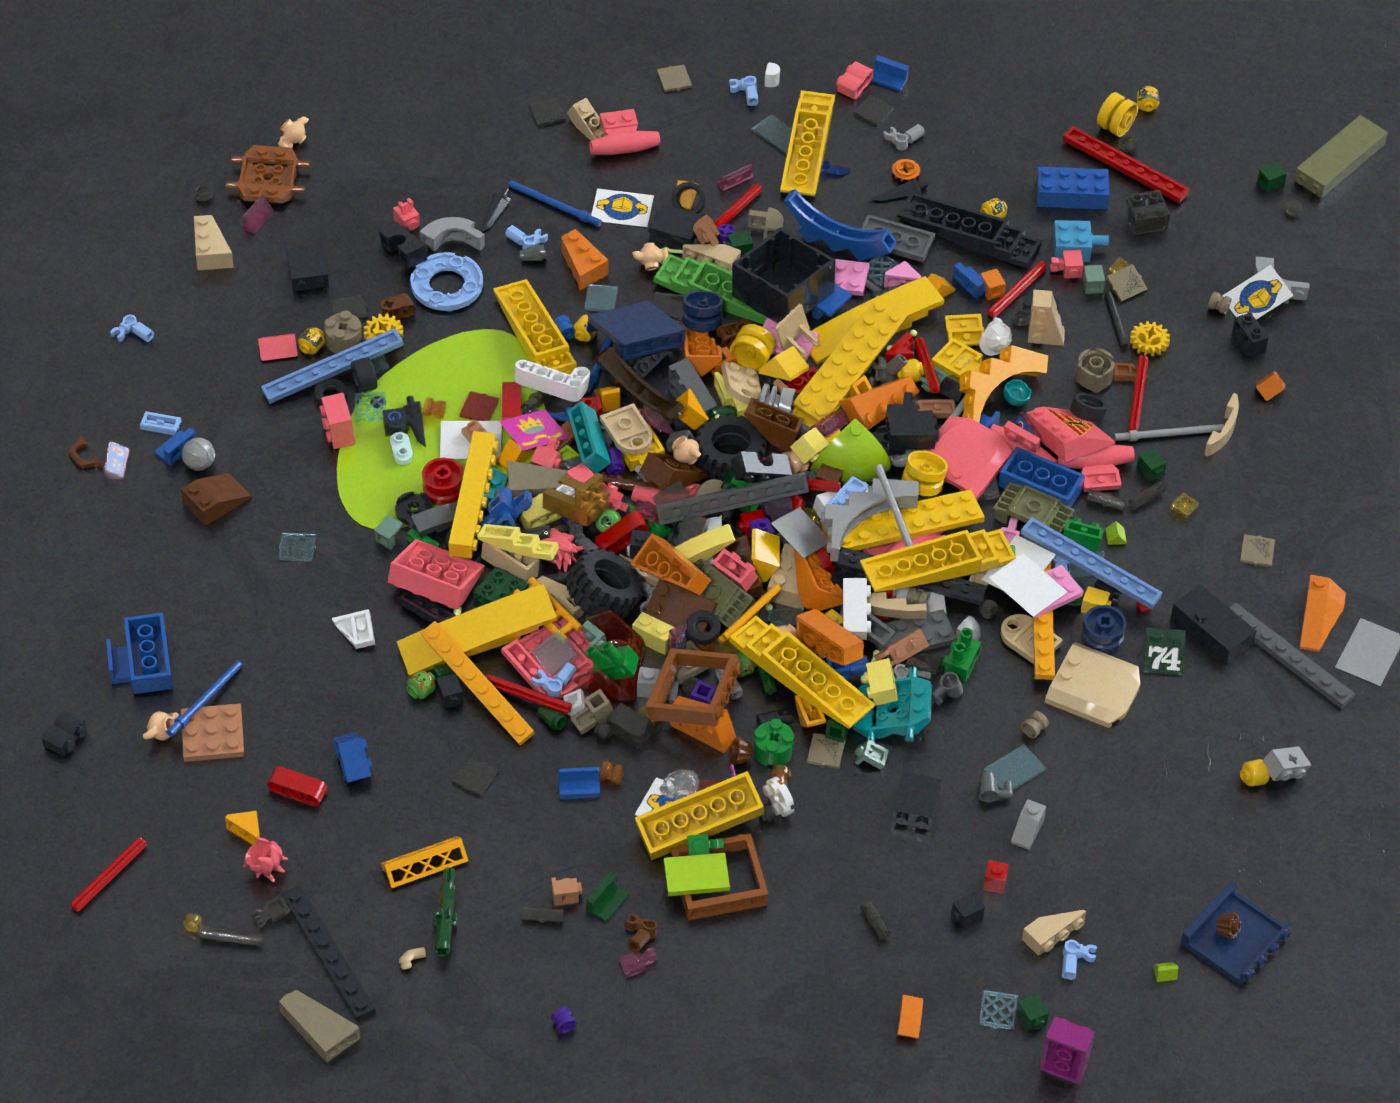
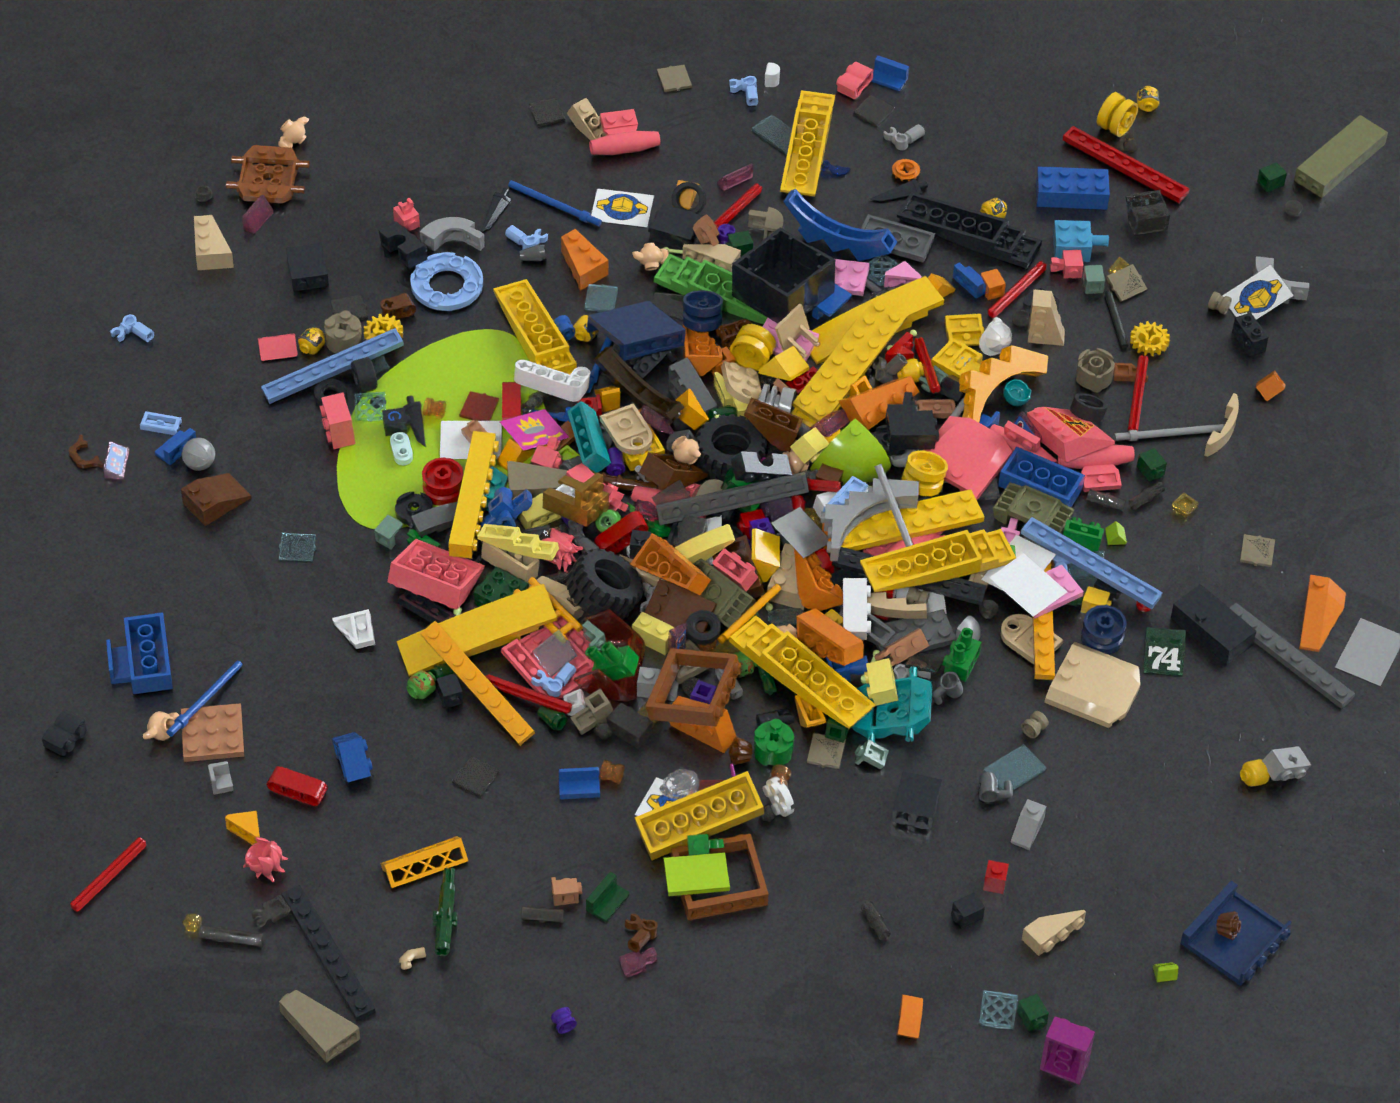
(220, 777): none -> light grey panel
(1072, 951): light blue bar -> none

